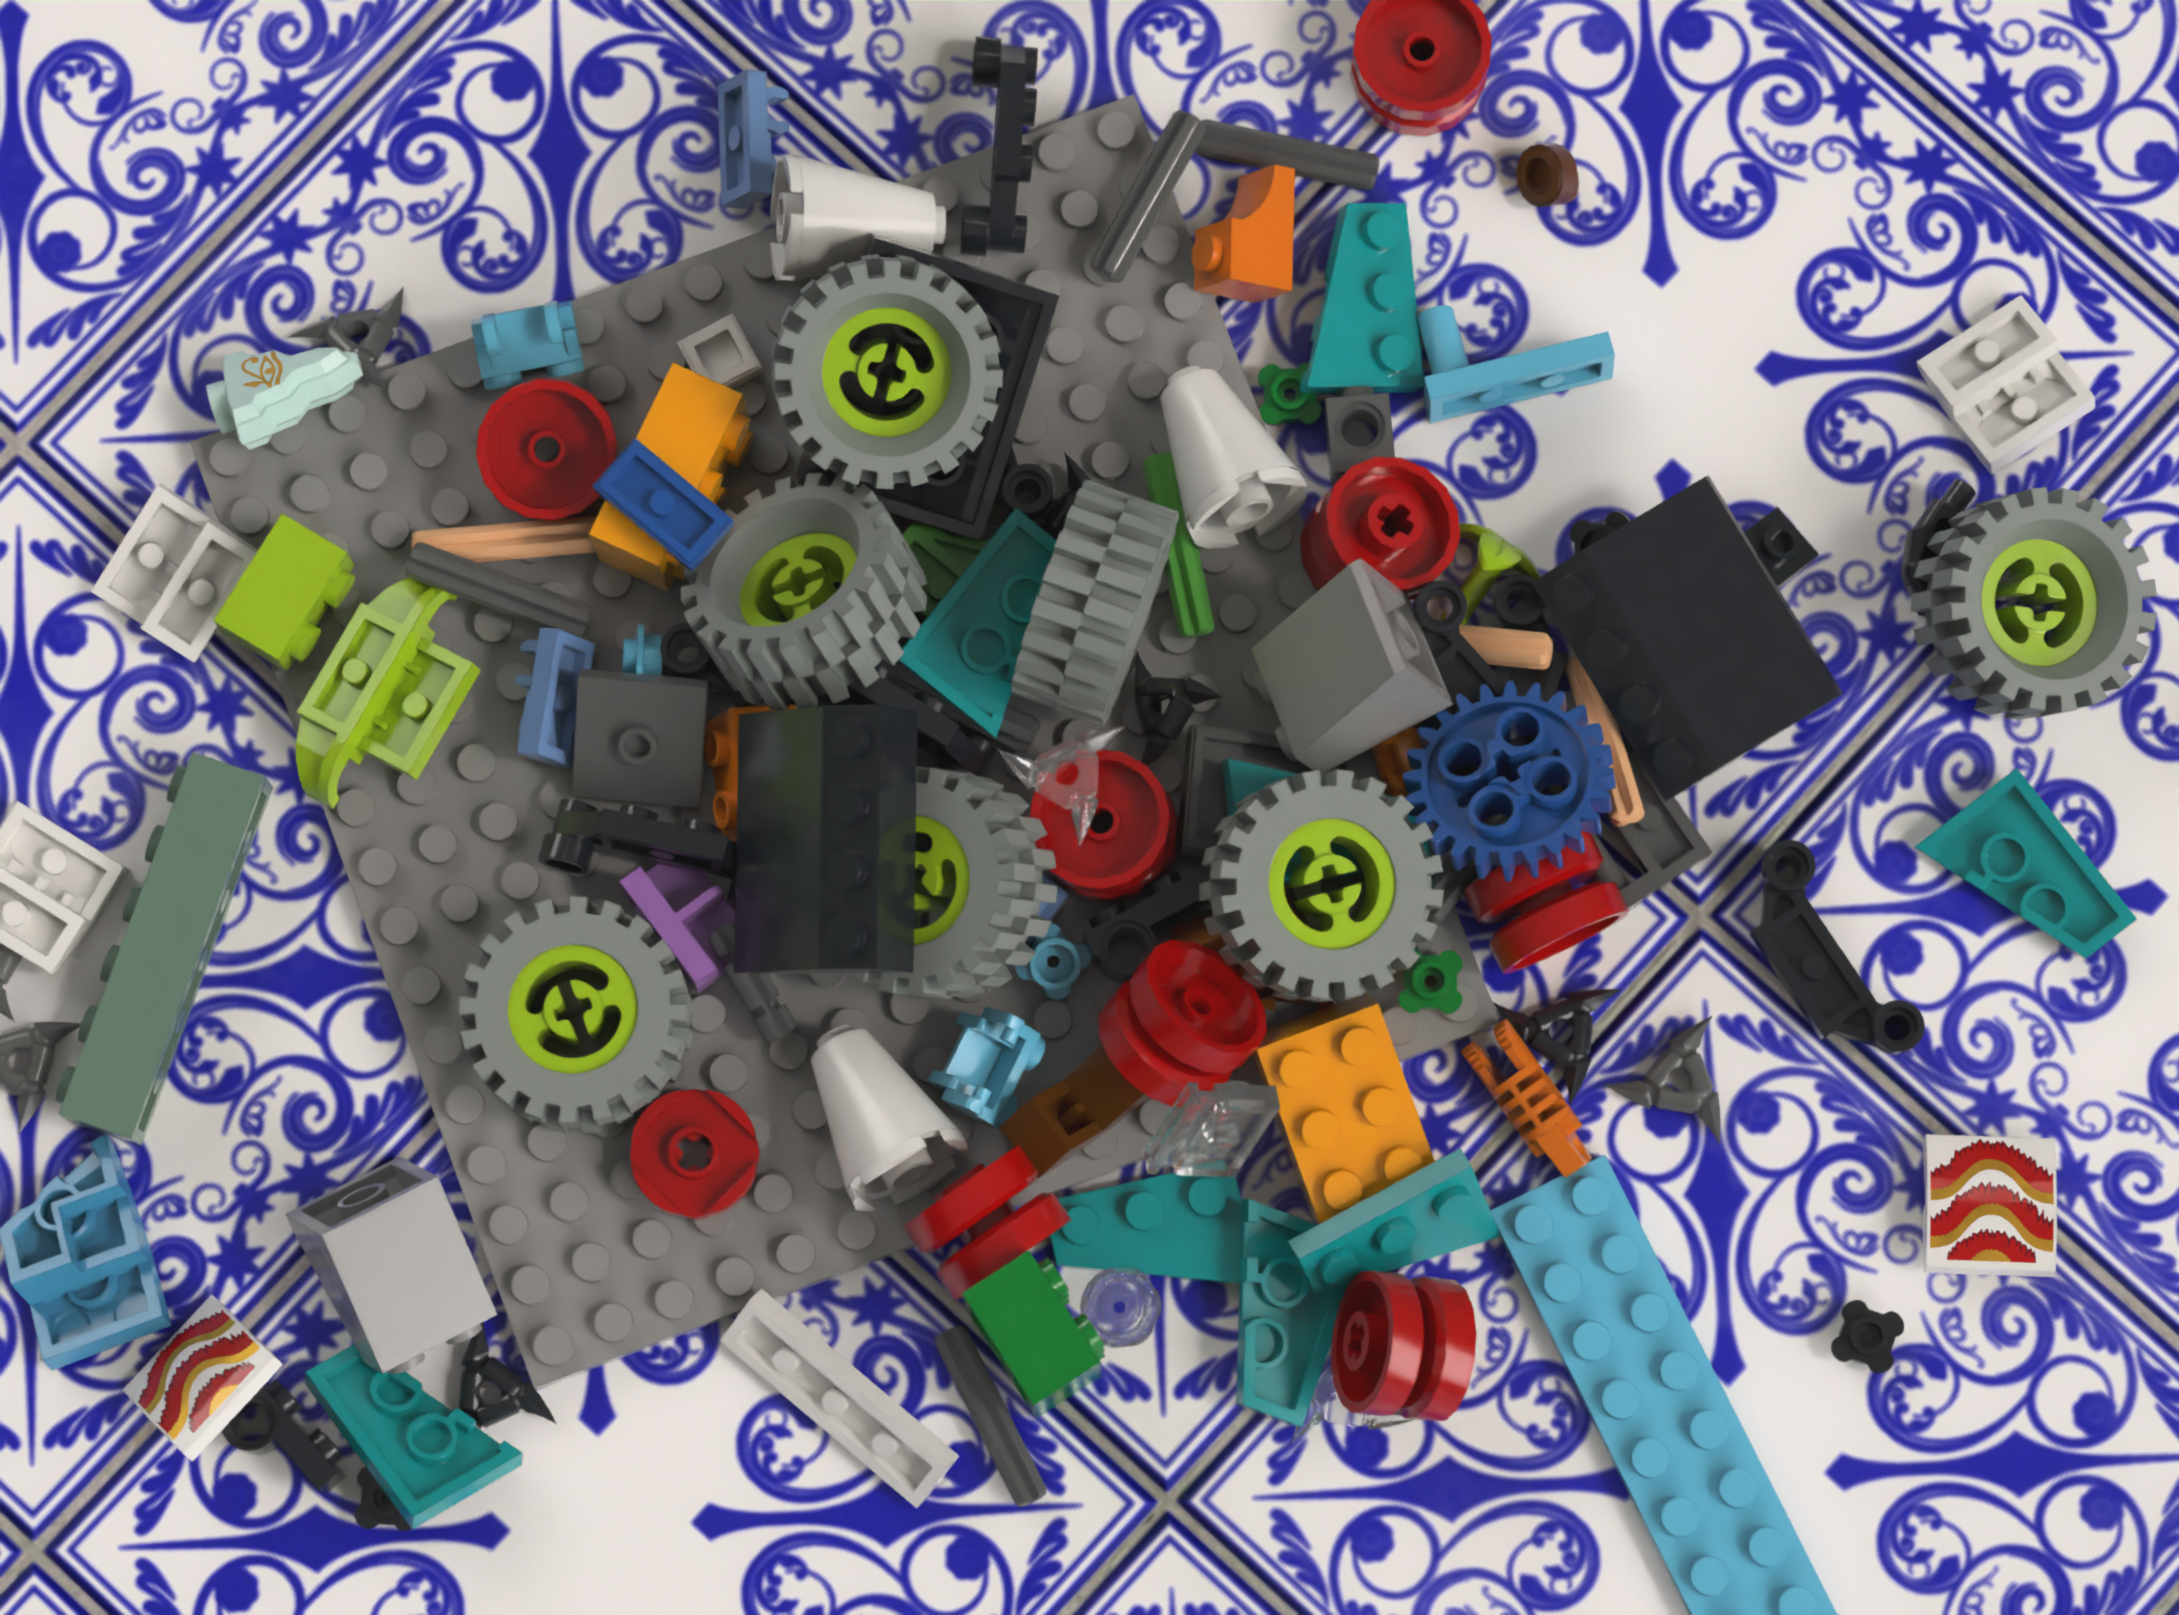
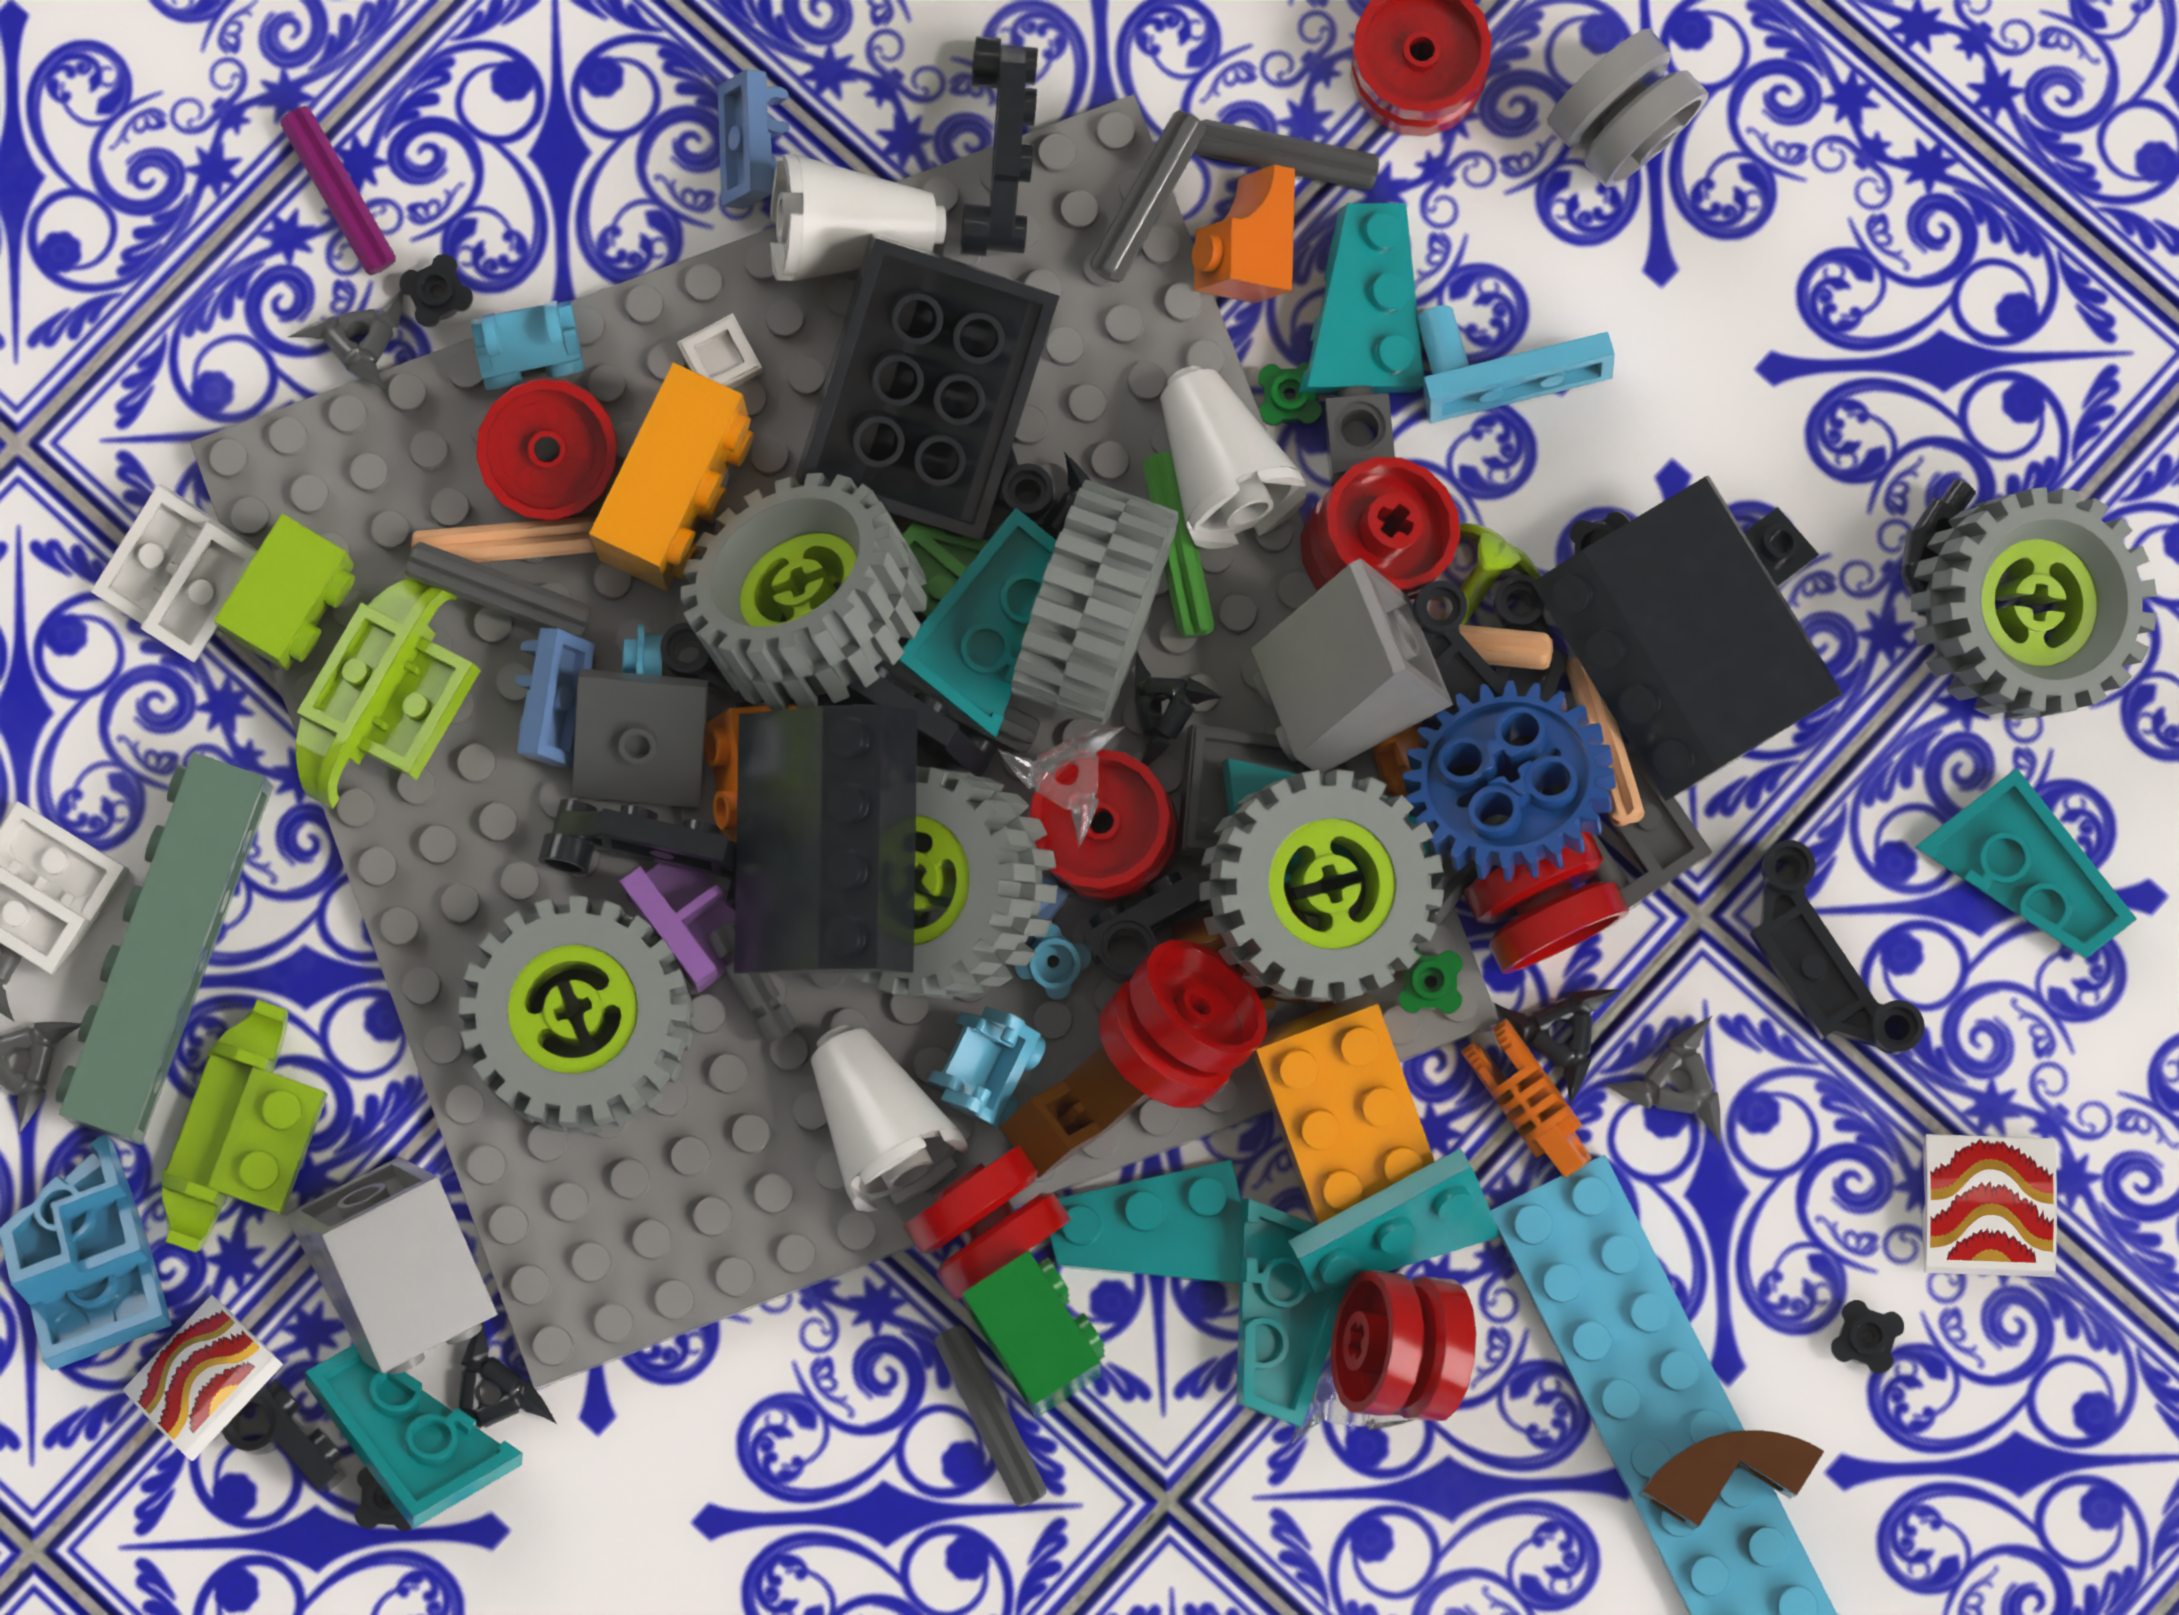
(240, 1132): none -> lime plate
(277, 389): light aqua rock -> none
(338, 190): none -> magenta axle
(432, 308): none -> black plate
(663, 505): blue plate -> none
(694, 1191): red plate -> none
(839, 1398): white plate -> none
(954, 387): light grey wheel -> none
(1140, 1301): clear plate -> none
(1212, 1129): clear plate -> none
(1547, 175): reddish brown tile -> none
(1627, 108): none -> light grey wheel
(1697, 1475): none -> reddish brown brick
(2006, 384): white slope -> none

